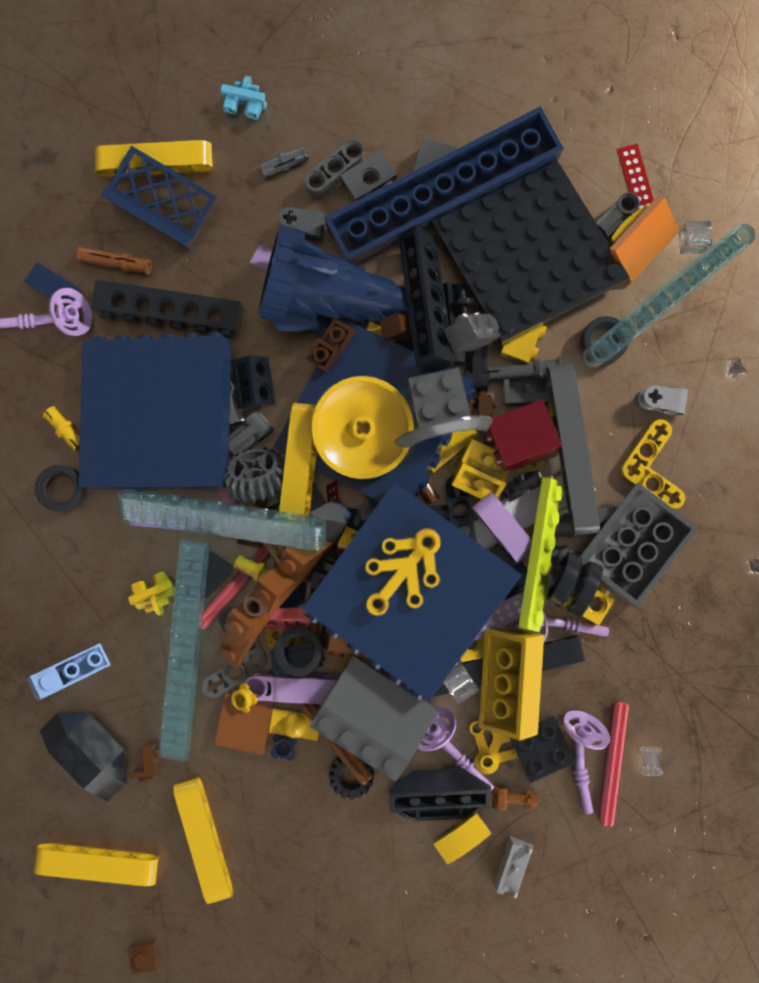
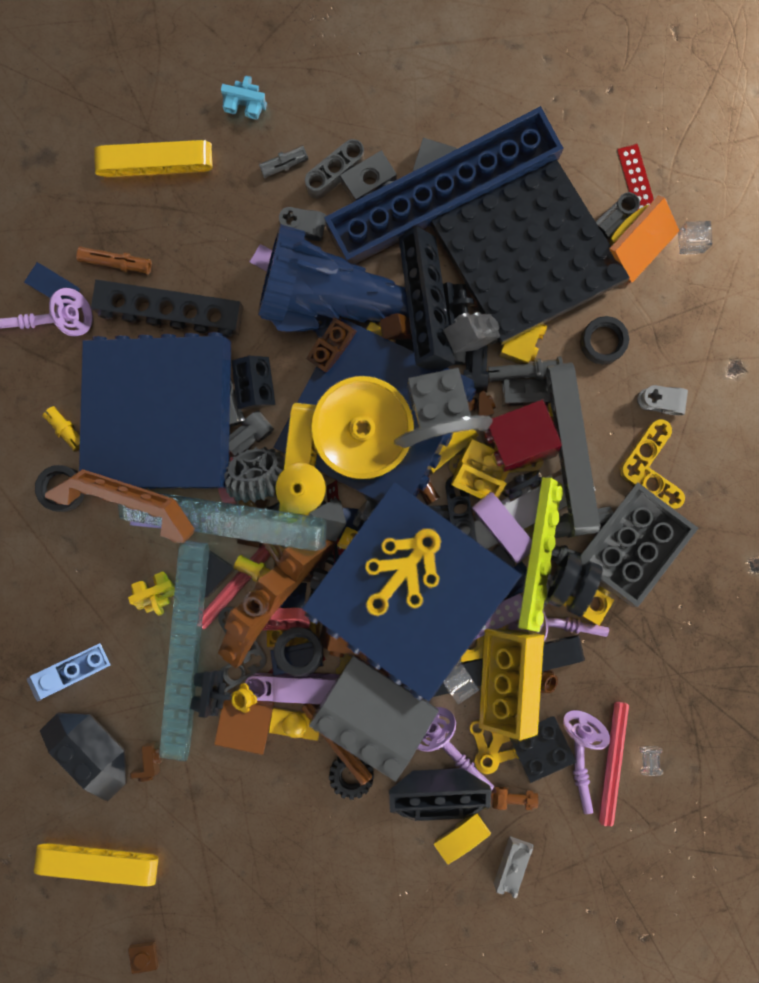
(145, 212): dark blue fence -> none
(174, 521): none -> dark orange slope
(203, 840): yellow beam -> none
(212, 693): none -> black hips
(278, 752): dark blue plate -> none
(312, 488): none -> yellow dish
(548, 681): none -> reddish brown plate
(679, 290): clear light blue beam -> none

